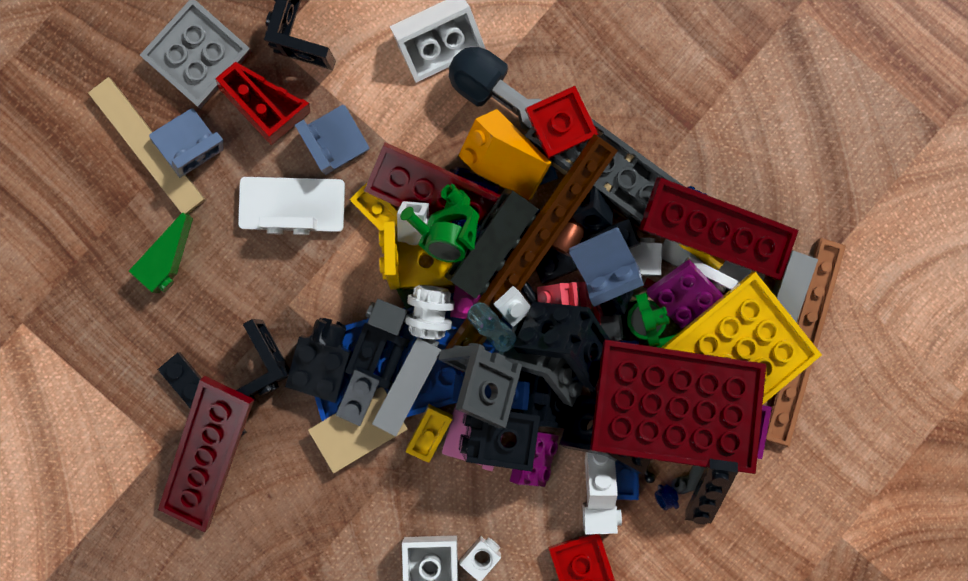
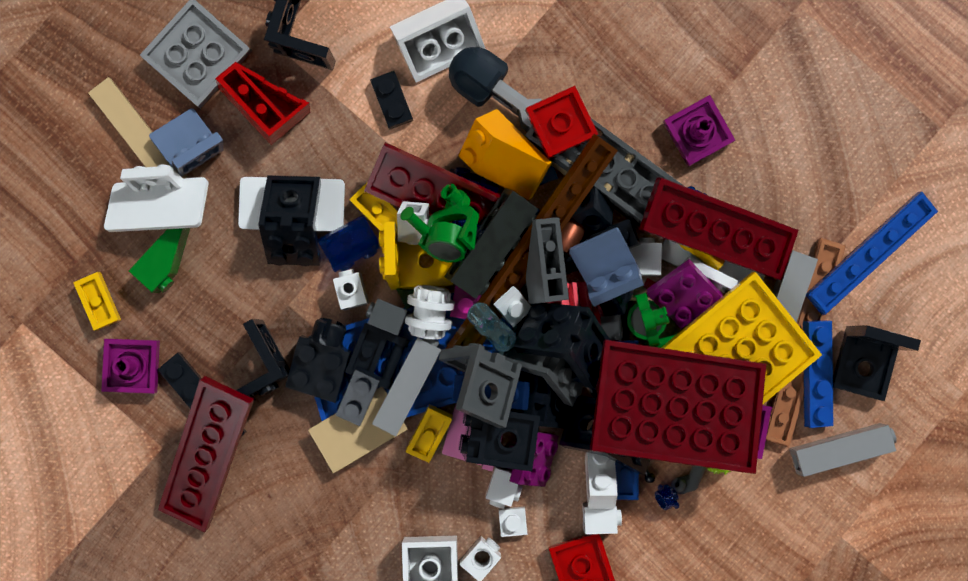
(97, 301): none -> yellow plate
(130, 366): none -> magenta plate
(155, 200): none -> white bracket
(290, 222): none -> black bracket
(333, 139): sand blue bracket -> none
(349, 244): none -> clear blue bracket
(350, 289): none -> white brick
(391, 100): none -> black plate
(501, 490): none -> white brick
(512, 521): none -> white plate
(546, 263): none -> dark grey slope
(699, 130): none -> magenta plate
(711, 491): black plate -> none
(819, 376): none -> blue plate
(843, 449): none -> light grey brick
(871, 253): none -> blue tile
(879, 350): none -> black bracket

